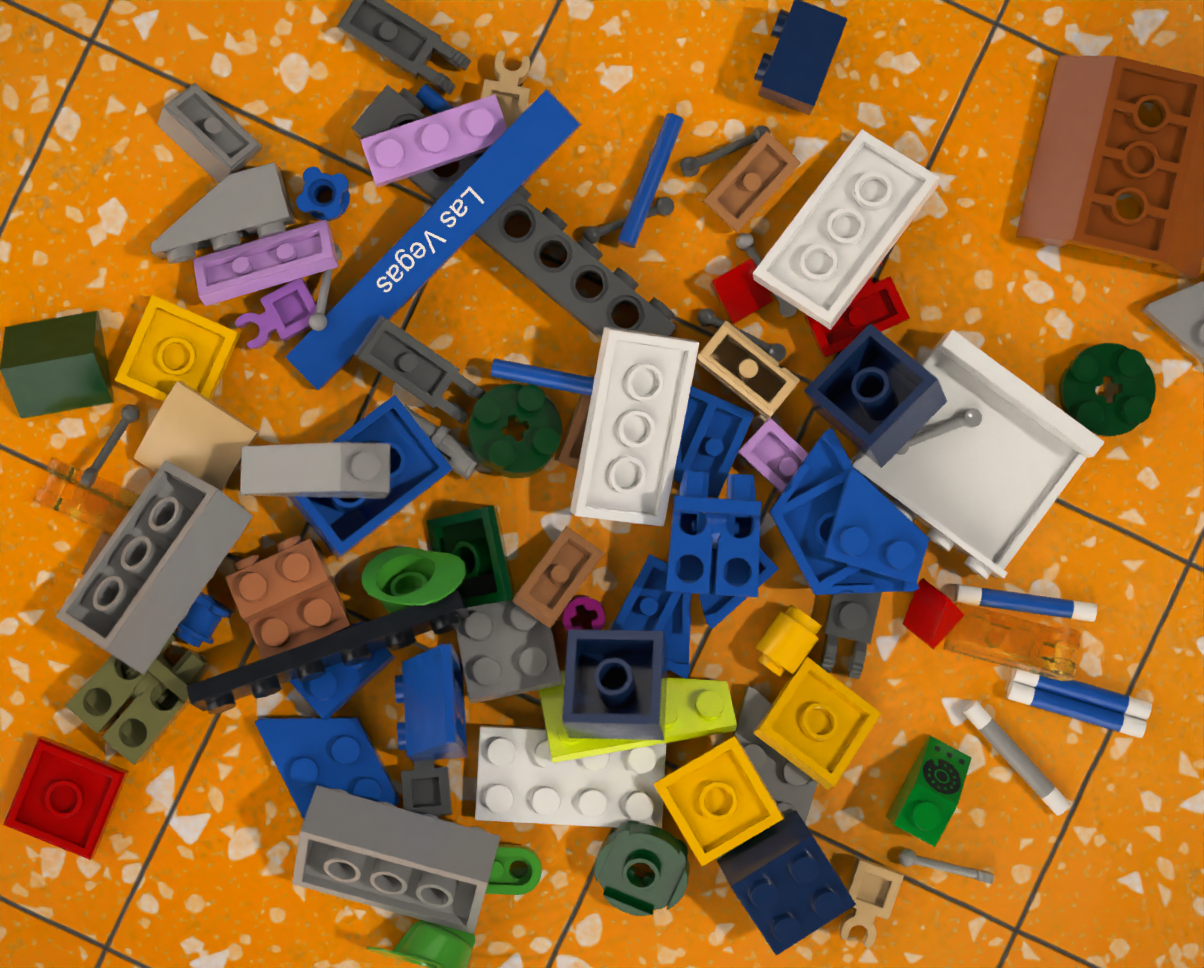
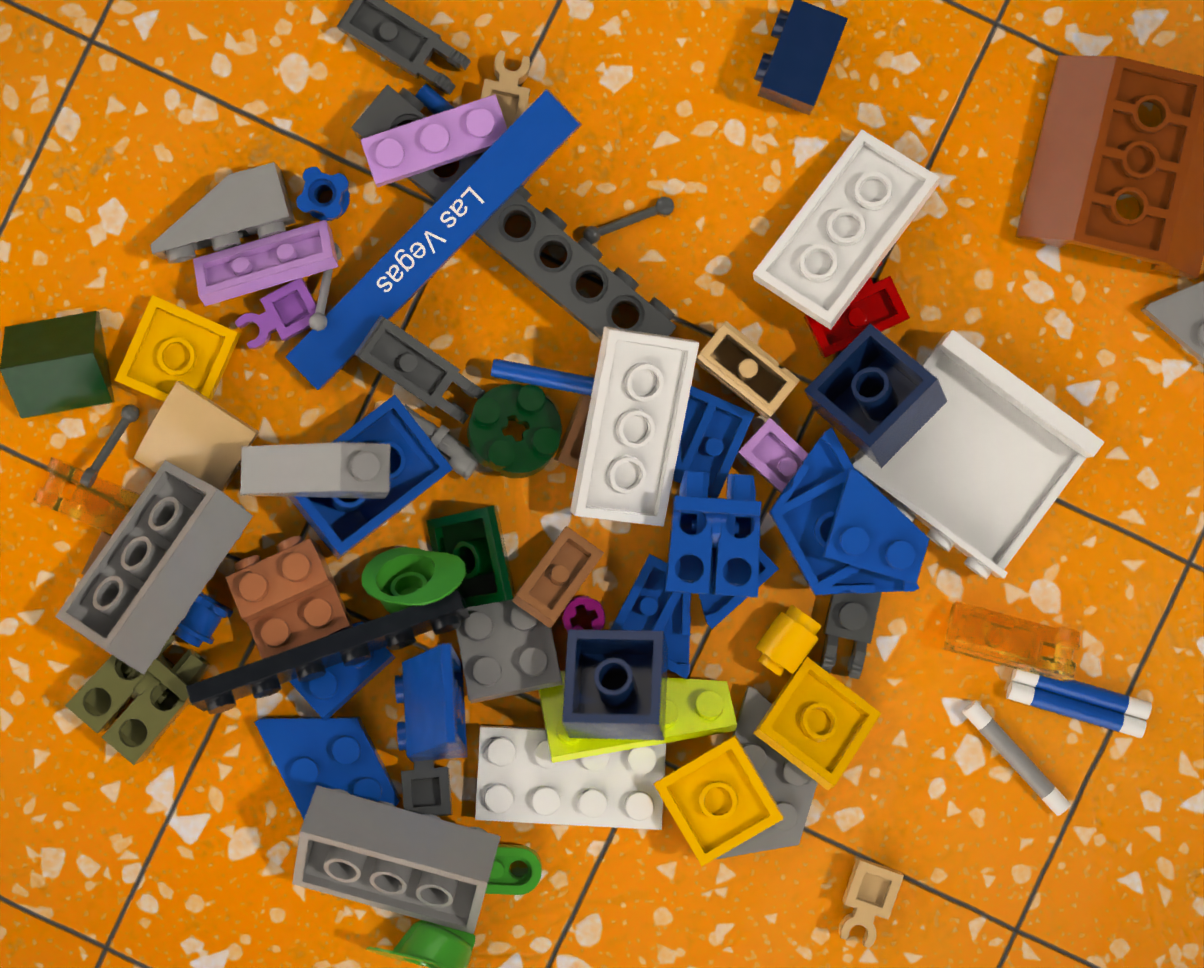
(66, 797): red plate -> none
(207, 133): light grey slope -> none
(647, 845): dark green plate -> none
(650, 180): blue bar -> none
(691, 166): dark grey hinge -> none
(707, 317): dark grey hinge -> none
(739, 292): red slope -> none
(746, 243): light grey hinge -> none
(751, 181): medium nougat plate -> none
(785, 882): dark blue brick -> none
(908, 858): light grey hinge -> none
(930, 791): green slope -> none
(931, 614): red slope -> none
(969, 418): light grey hinge -> none
(1026, 603): blue bar -> none
(1123, 367): dark green plate -> none

